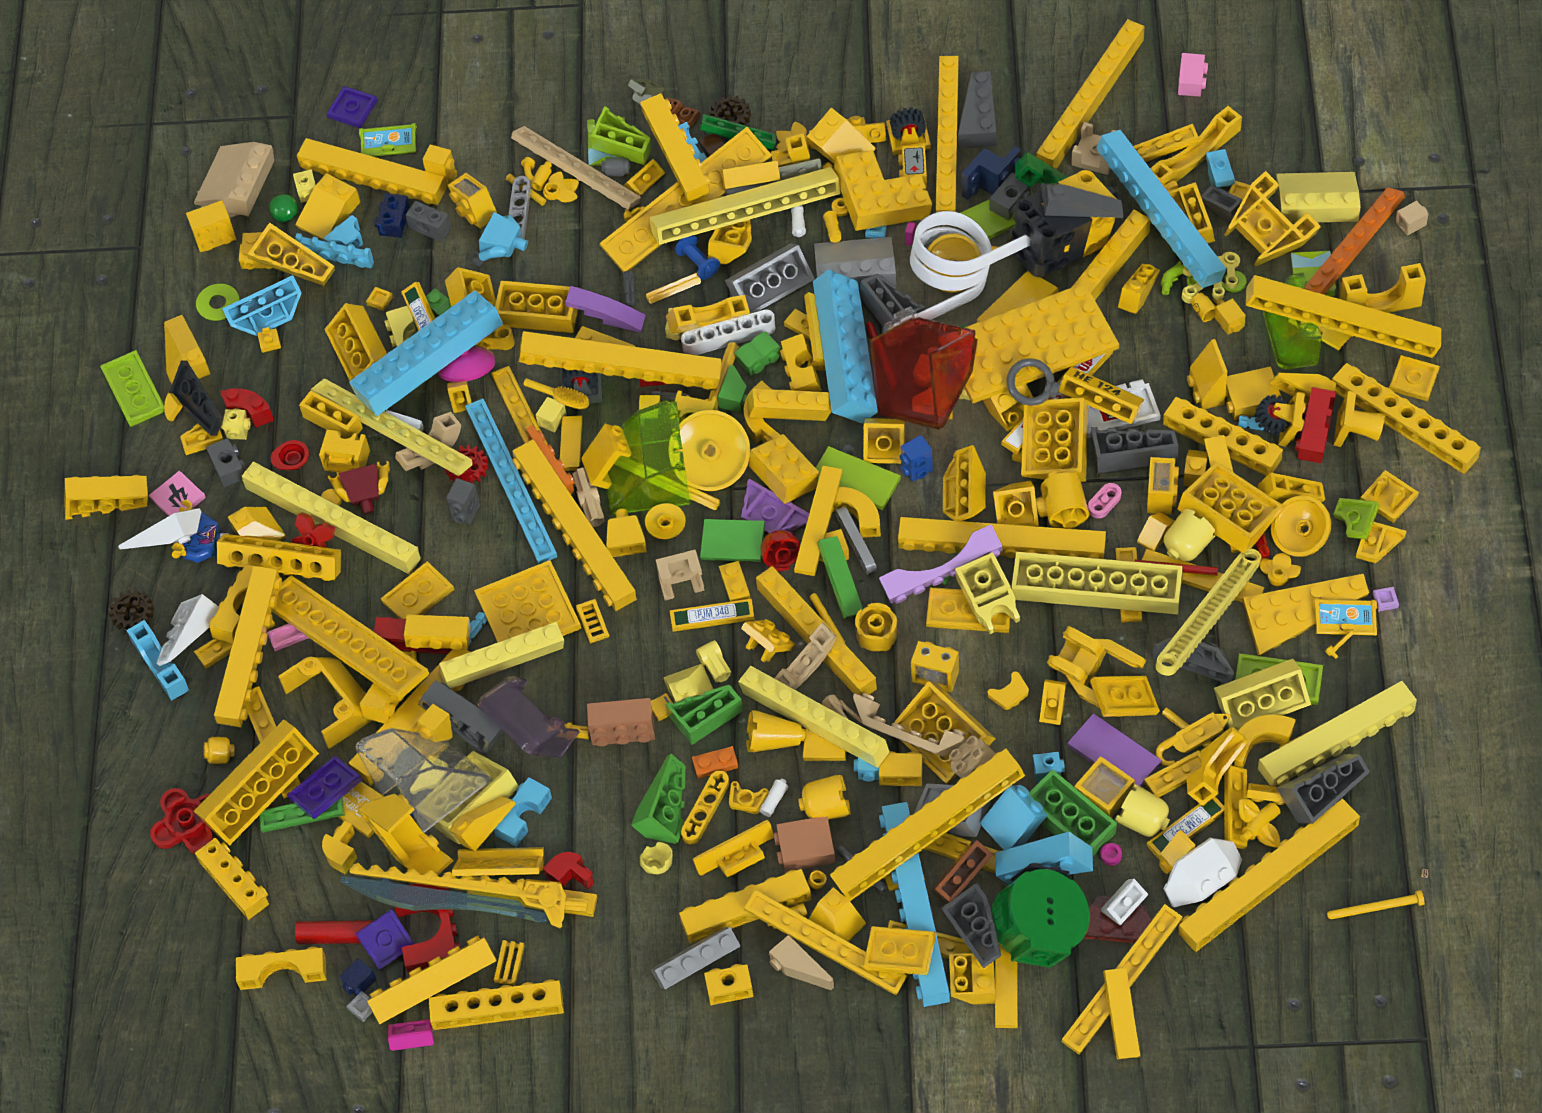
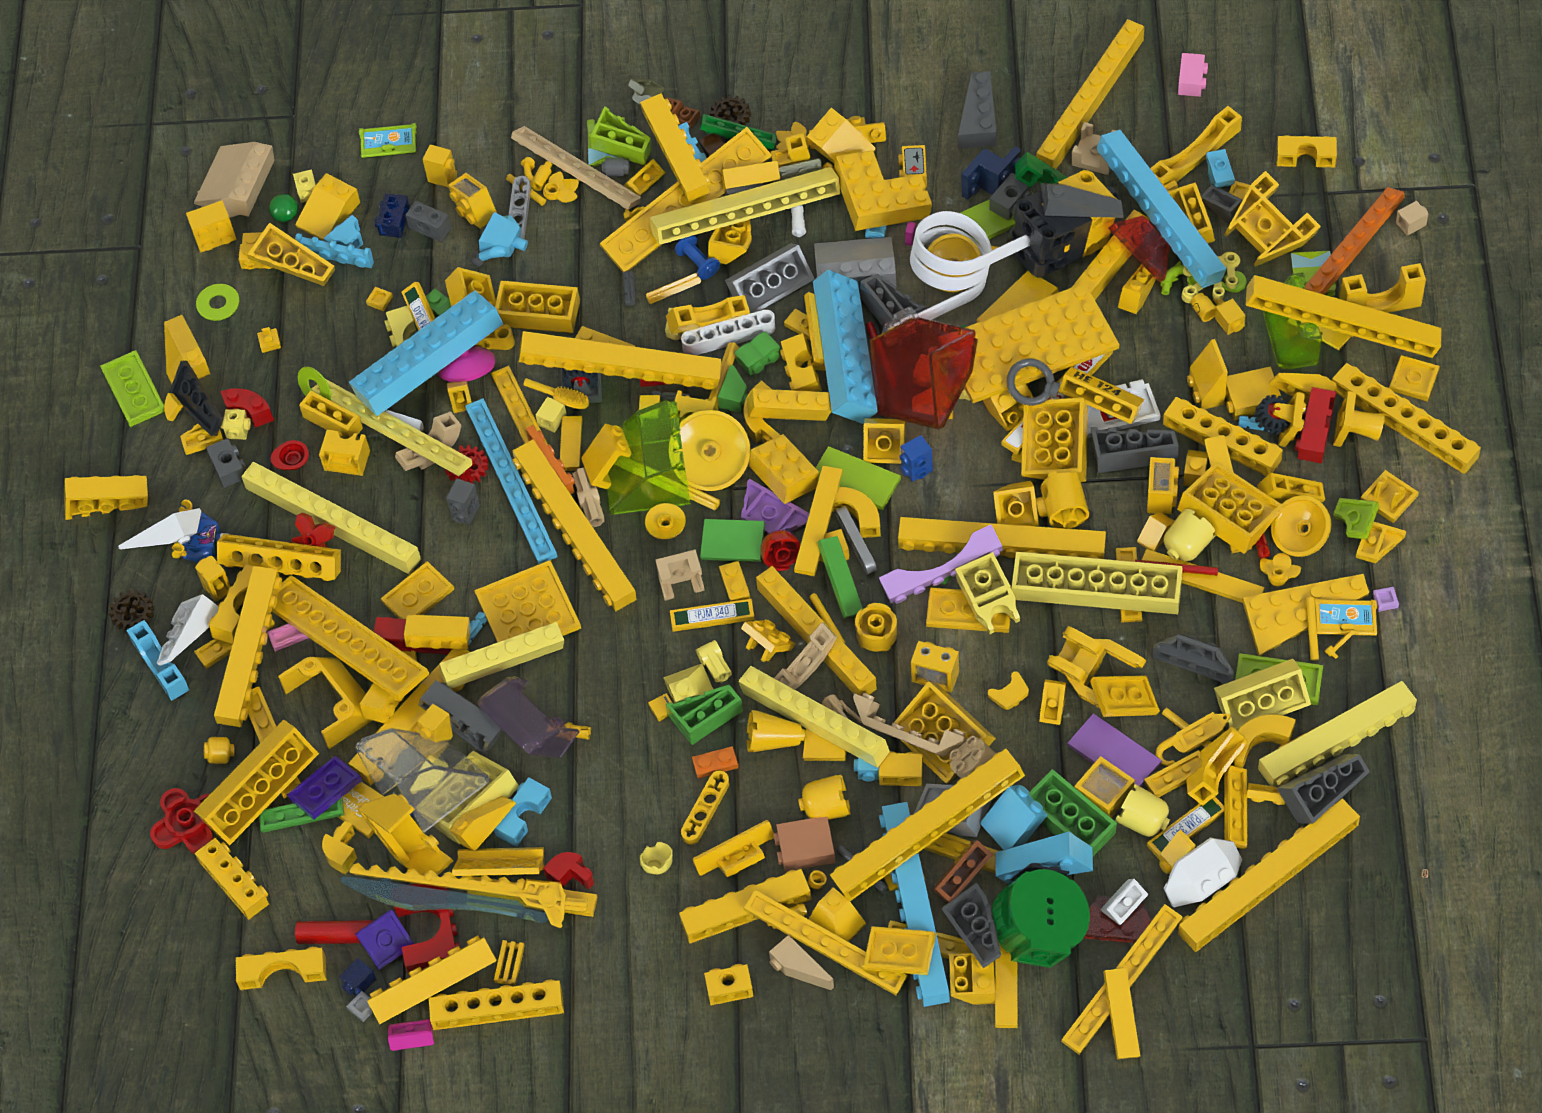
(174, 491): bright pink tile -> none
(213, 578): none -> yellow brick
(256, 523): yellow slope -> none
(265, 308): medium azure wedge -> none
(308, 373): none -> lime gear
(331, 496): yellow tile -> none
(352, 107): dark purple tile -> none
(354, 339): yellow slope -> none
(362, 485): dark red torso -> none
(371, 171): yellow brick -> none
(587, 606): yellow slope -> none
(605, 308): medium lavender slope -> none
(621, 722): nougat brick -> none
(625, 535): yellow torso -> none
(661, 807): bright green wedge -> none
(695, 957): light grey brick -> none
(745, 799): yellow piece -> none
(774, 796): white piece -> none
(832, 226): yellow piece -> none
(840, 210): yellow plate -> none
(907, 129): plate -> none
(947, 134): yellow brick -> none
(964, 485): yellow wedge -> none
(1045, 763): medium azure brick -> none
(1104, 502): bright pink plate -> none
(1110, 854): dark pink tile -> none
(1144, 243): none -> clear red wing
(1167, 143): yellow tile -> none
(1208, 612): light yellow gear -> none
(1258, 822): yellow plant -> none
(1312, 628): none -> yellow bar
(1320, 148): none -> yellow arch
(1321, 195): light yellow slope -> none
(1375, 906): yellow bar -> none

